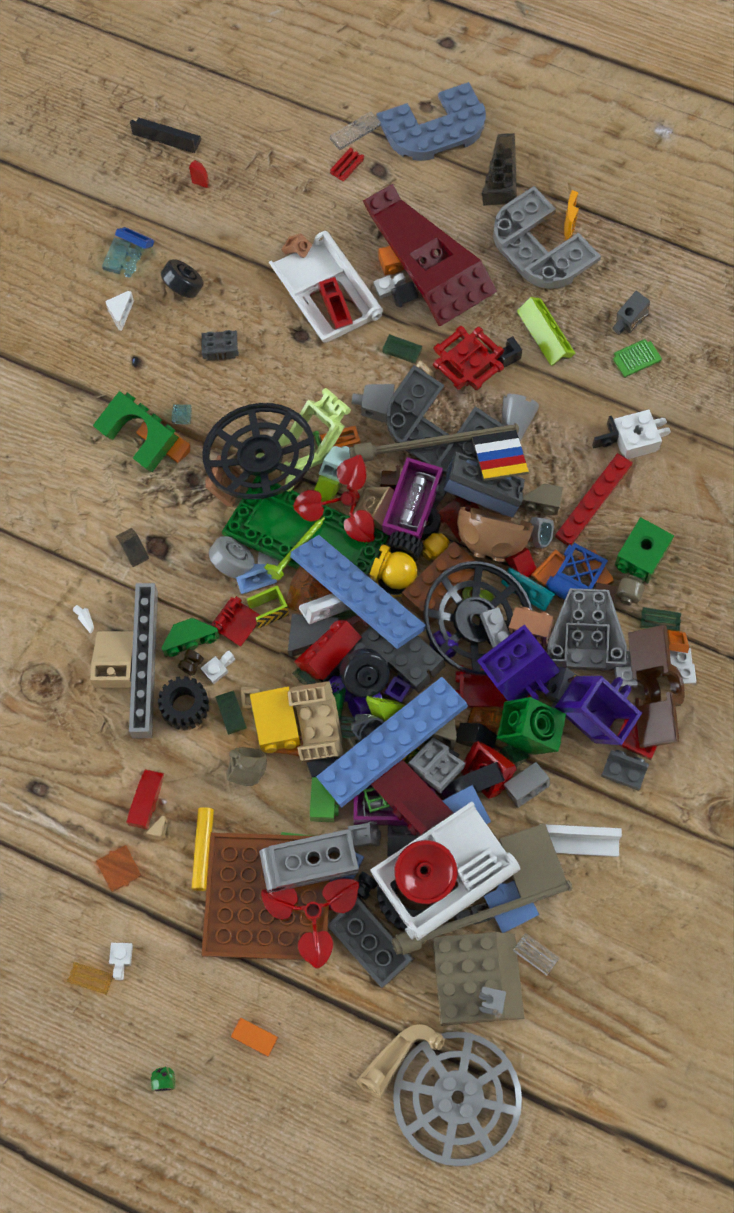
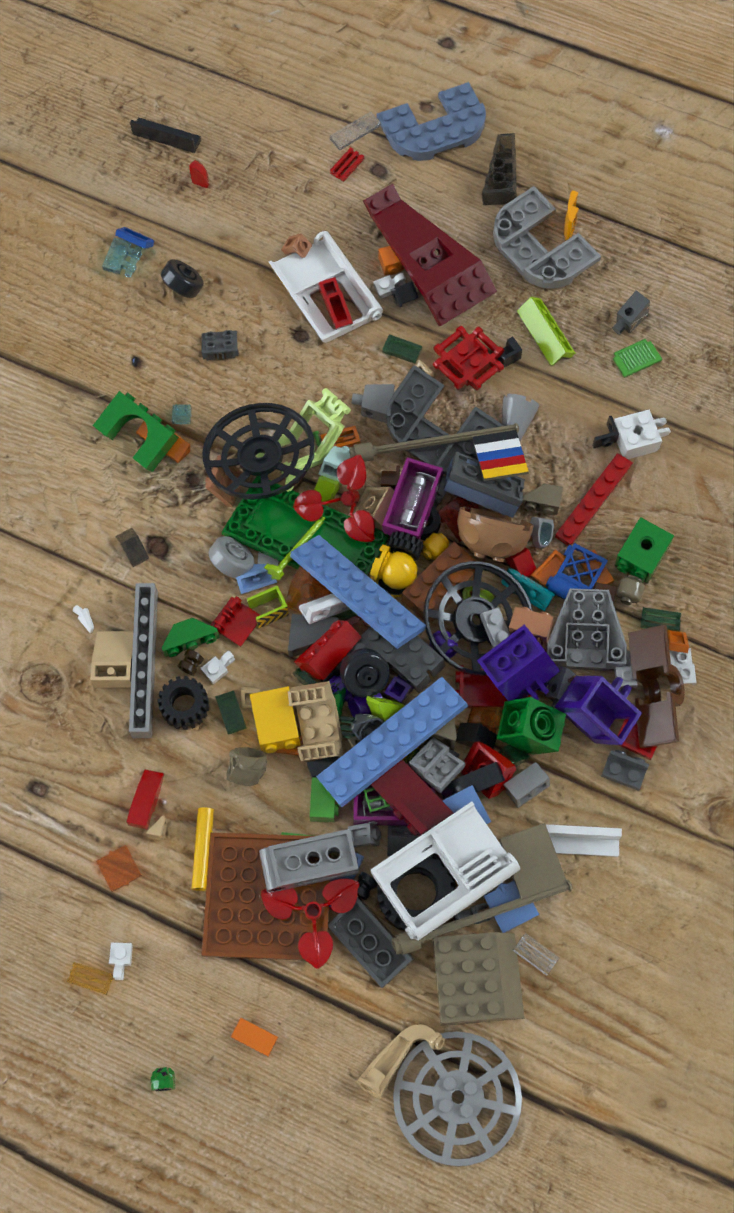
(119, 308): white slope -> none
(437, 880): red dish -> none
(494, 1001): light grey hinge -> none

